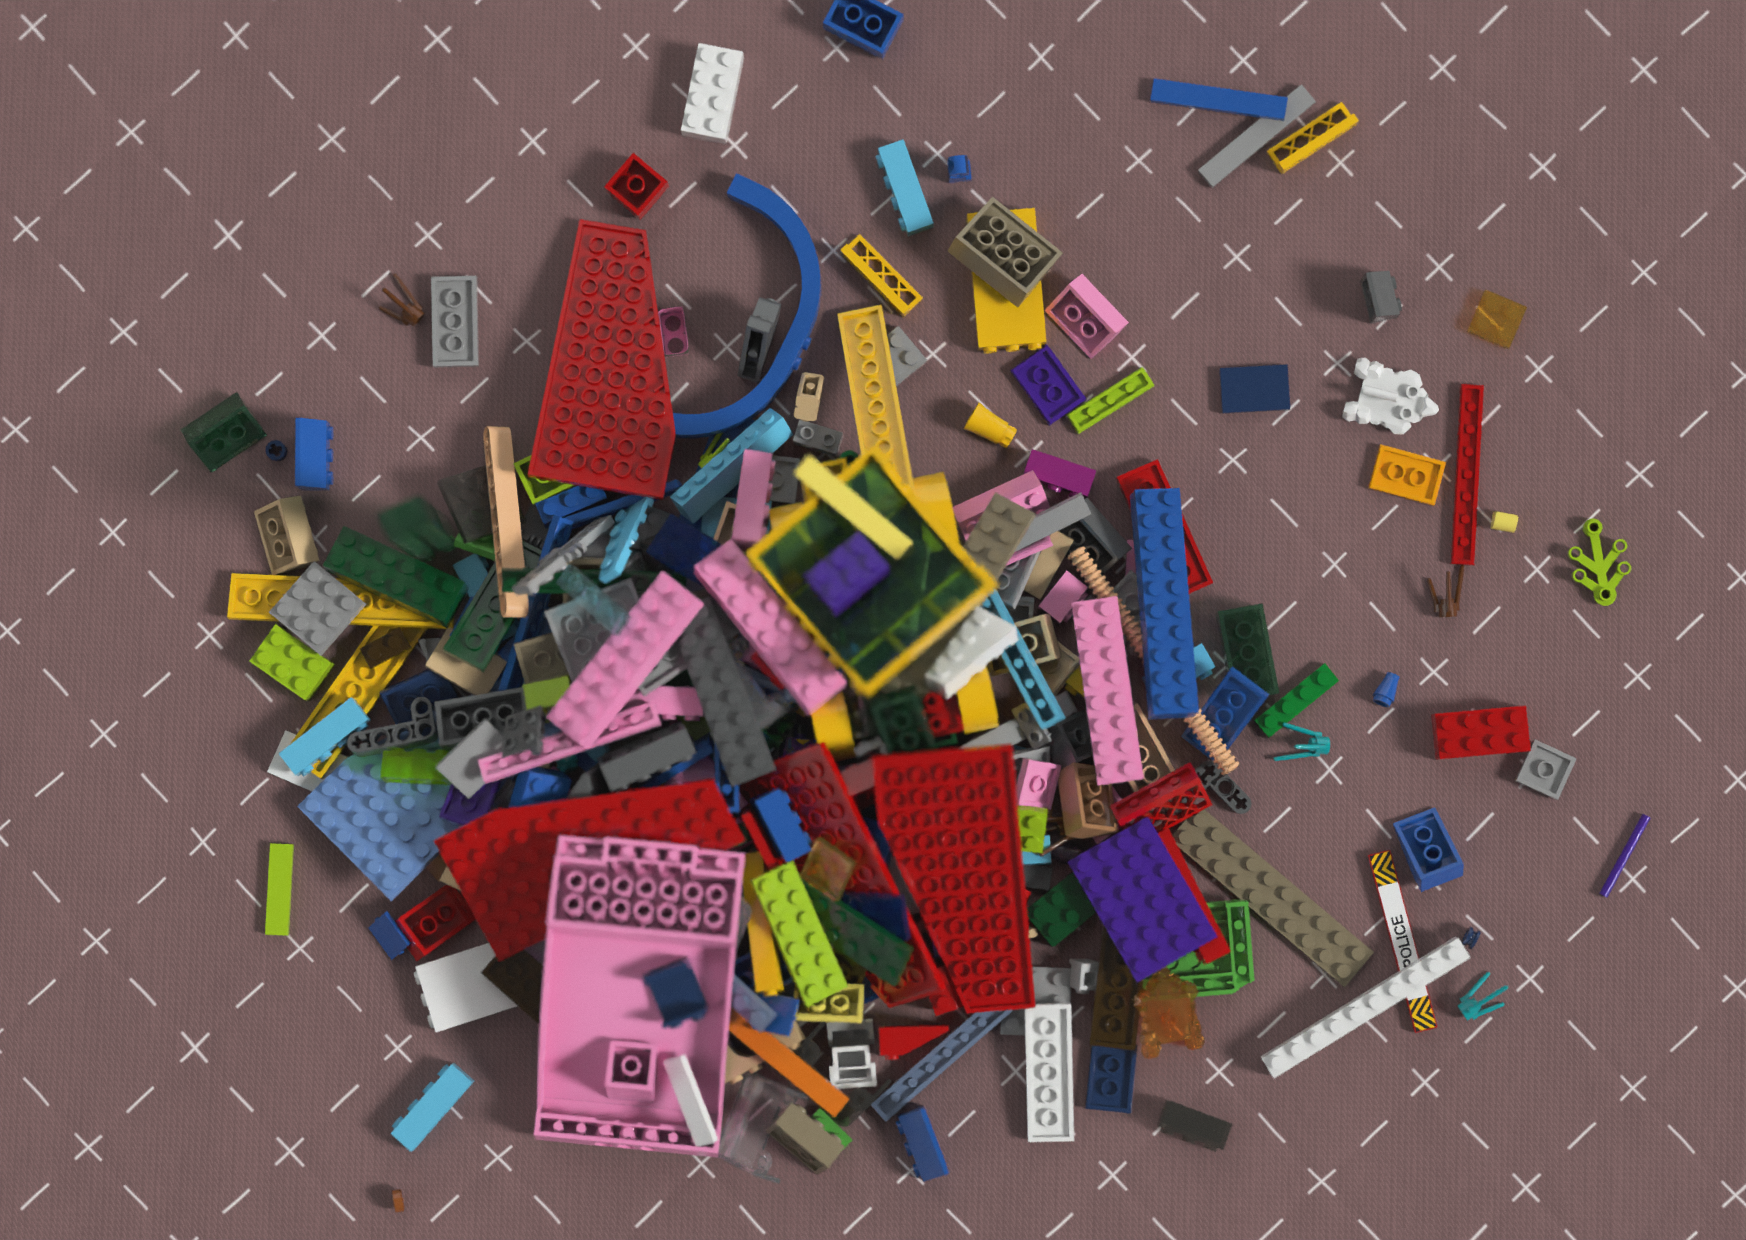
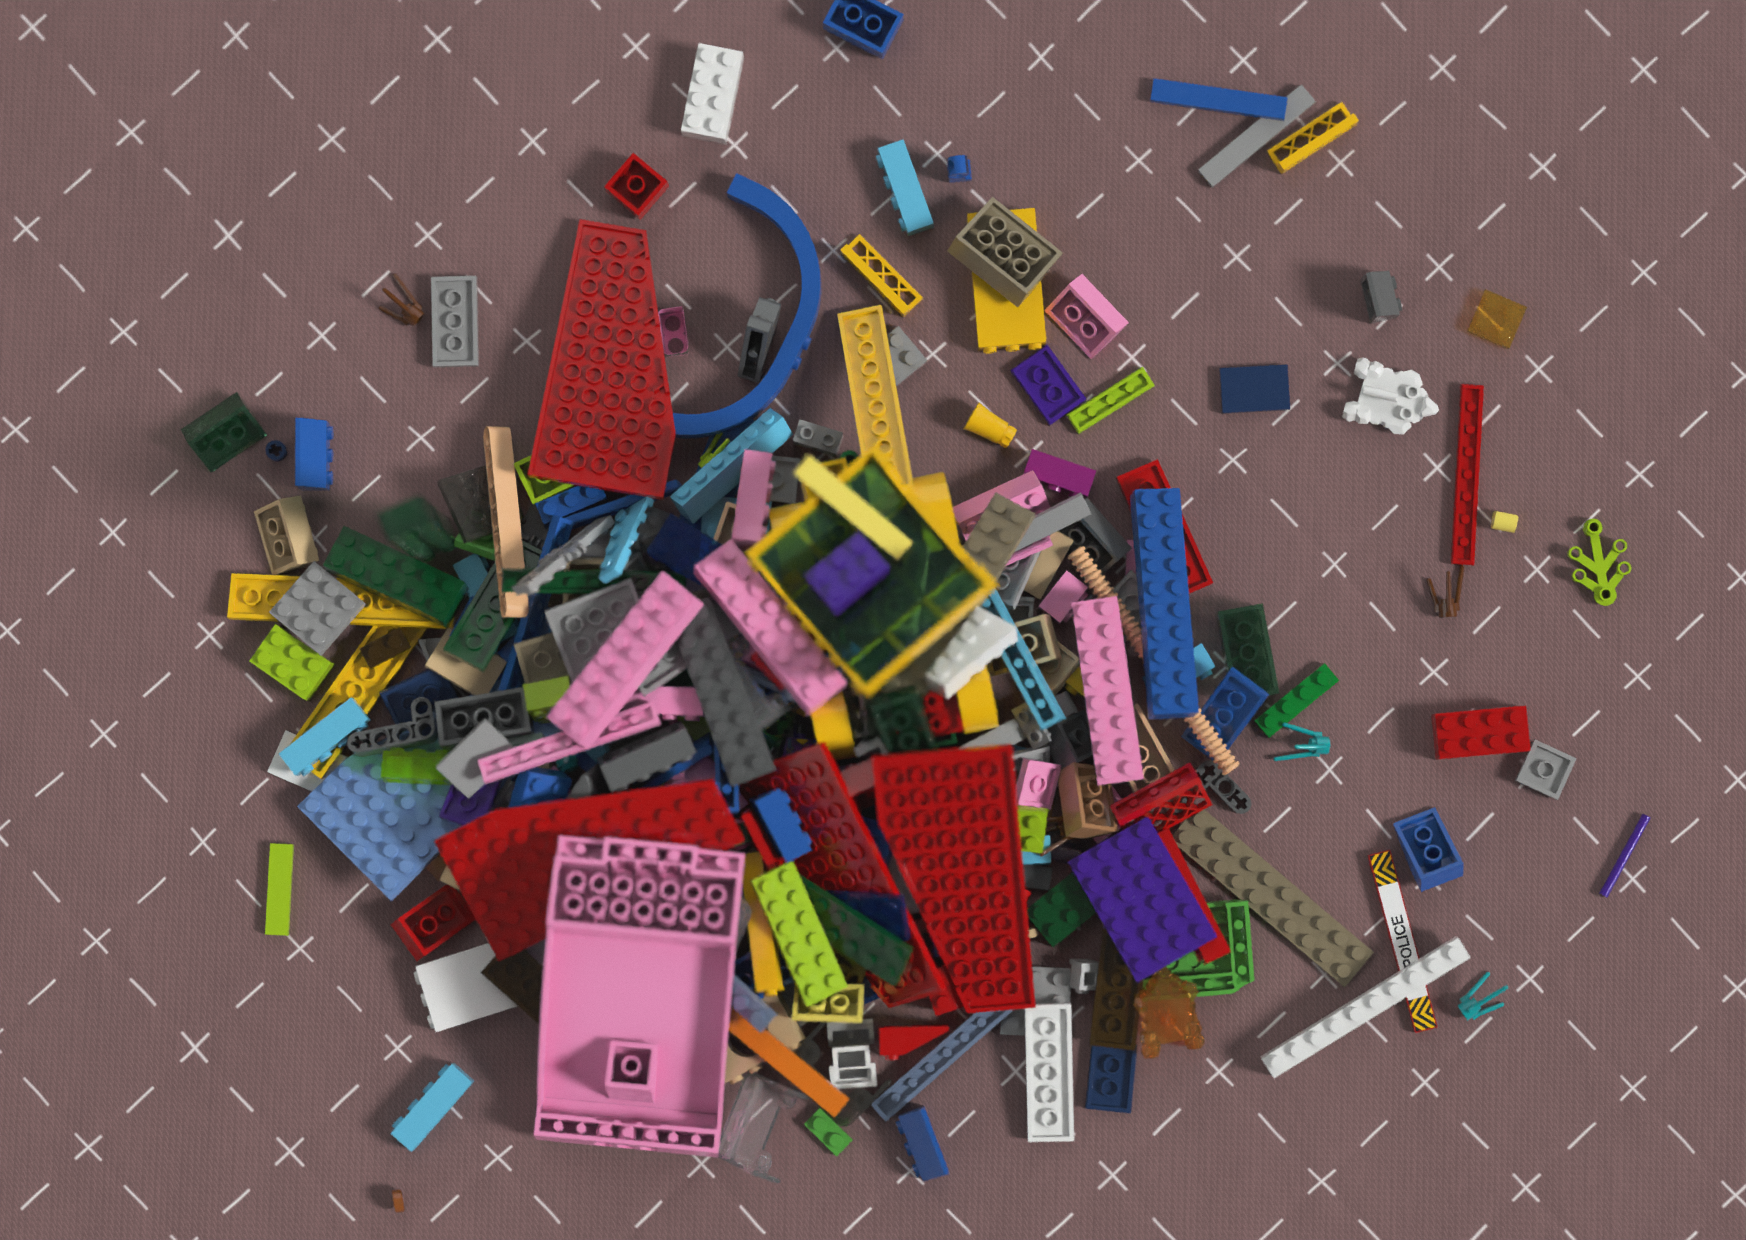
(389, 935): blue piece -> none
(524, 732): dark grey hinge -> none
(593, 599): clear light blue plate -> none
(676, 992): dark blue panel -> none
(690, 1100): white tile -> none
(786, 1011): blue piece -> none
(805, 1138): dark tan slope -> none
(809, 396): tan brick -> none
(827, 869): clear yellow plate -> none
(1194, 1125): clear smoke brick -> none
(1386, 691): blue cone -> none
(1407, 475): light orange tile -> none
(1470, 937): dark blue bush -> none

